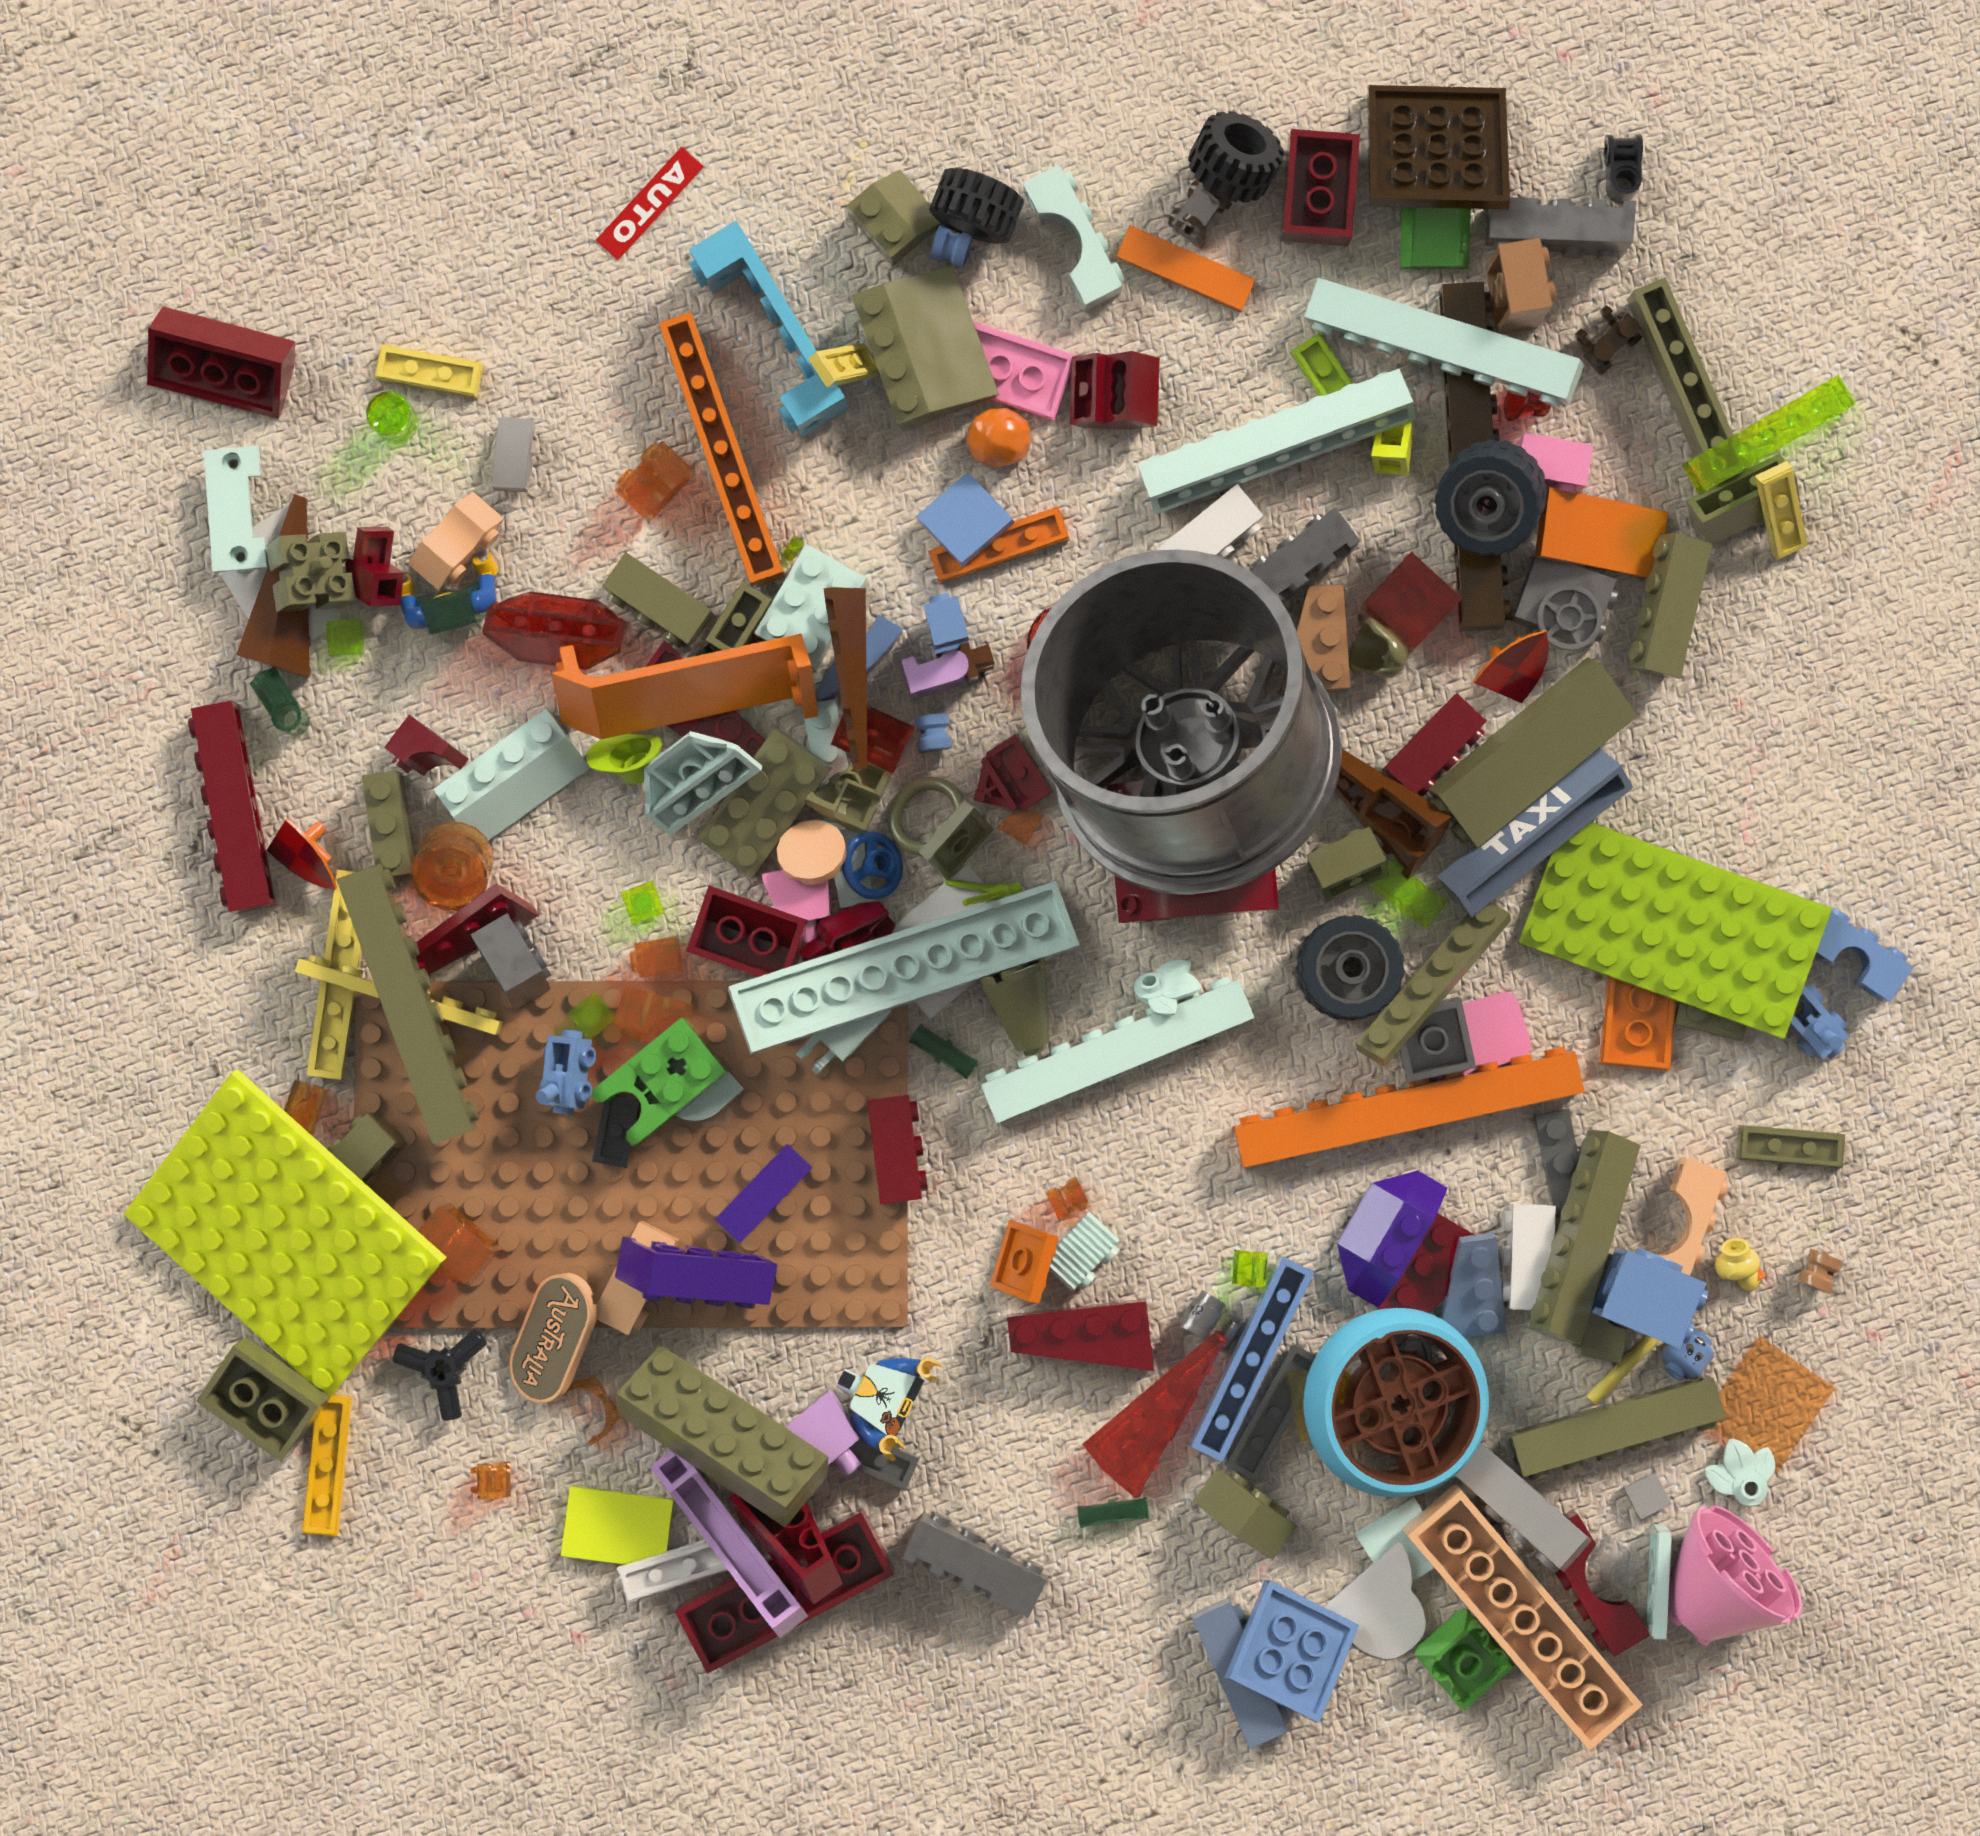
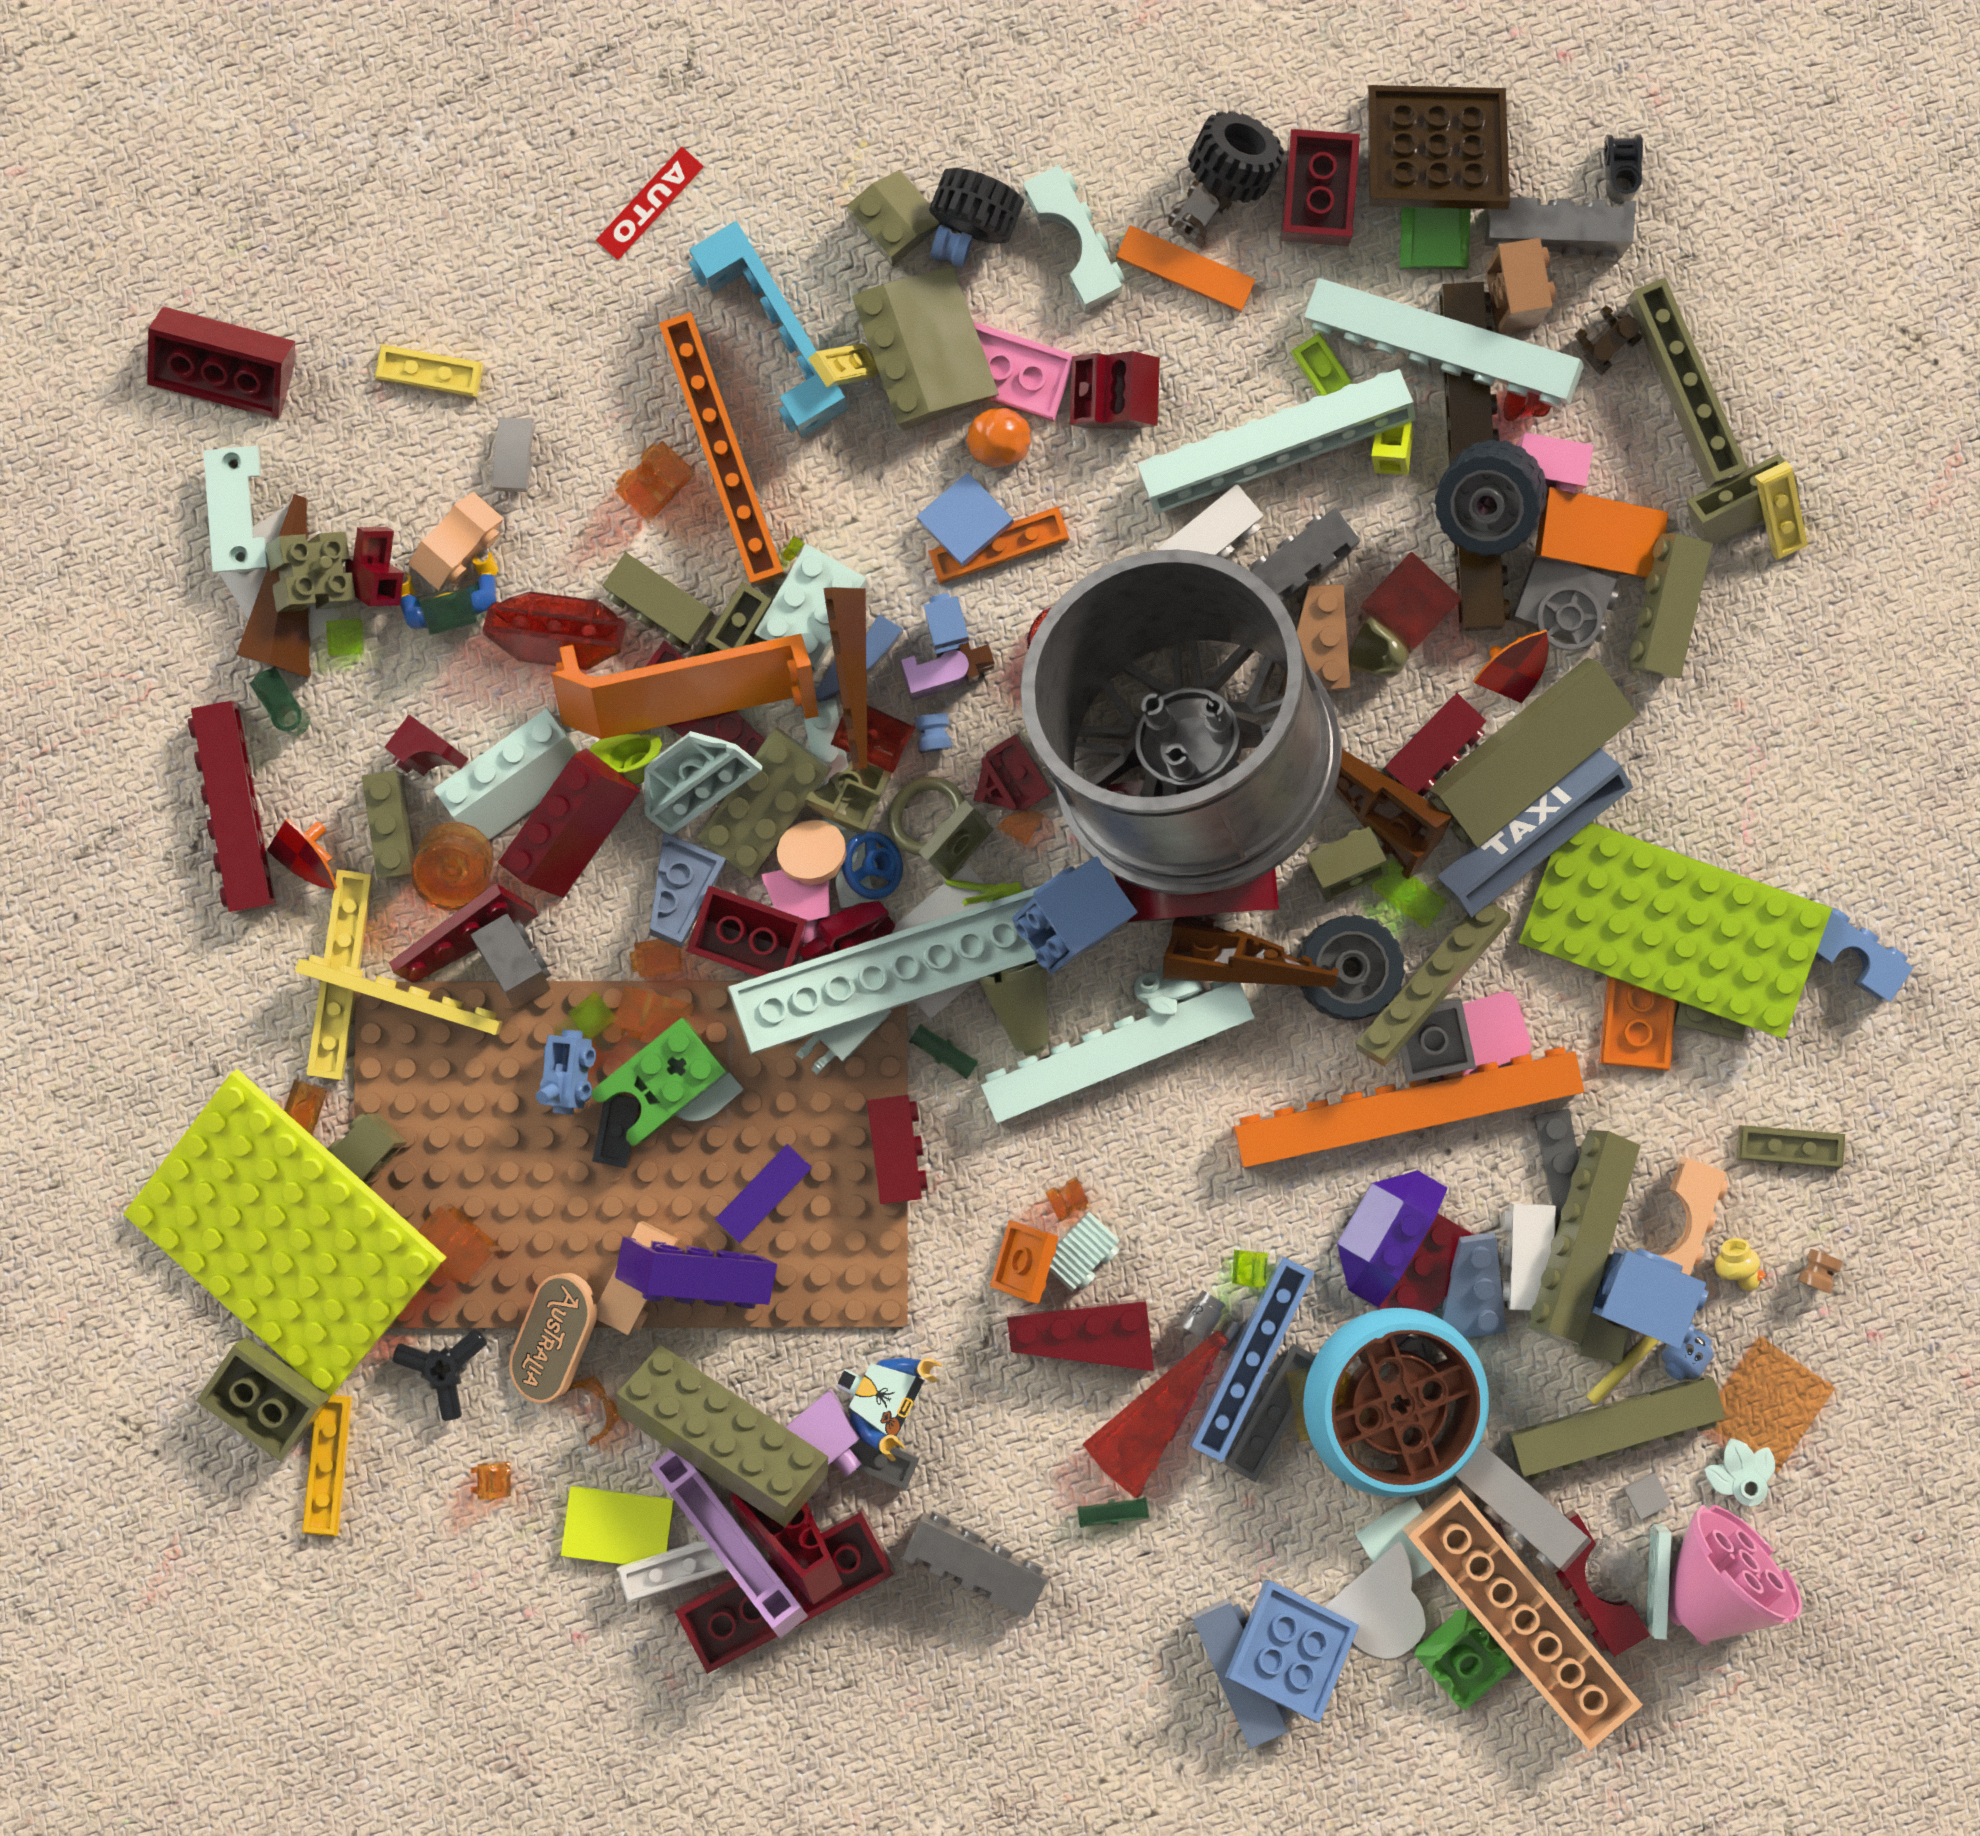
(392, 417): clear neon green wheel -> none
(407, 1003): olive brick -> none
(569, 824): none -> dark red slope
(643, 902): clear neon green plate -> none
(681, 887): none -> sand blue wing
(1072, 914): none -> medium blue brick
(1210, 953): none -> reddish brown wedge
(1246, 1512): olive brick -> none
(1768, 434): clear neon green tile -> none
(1818, 1029): medium blue brick -> none

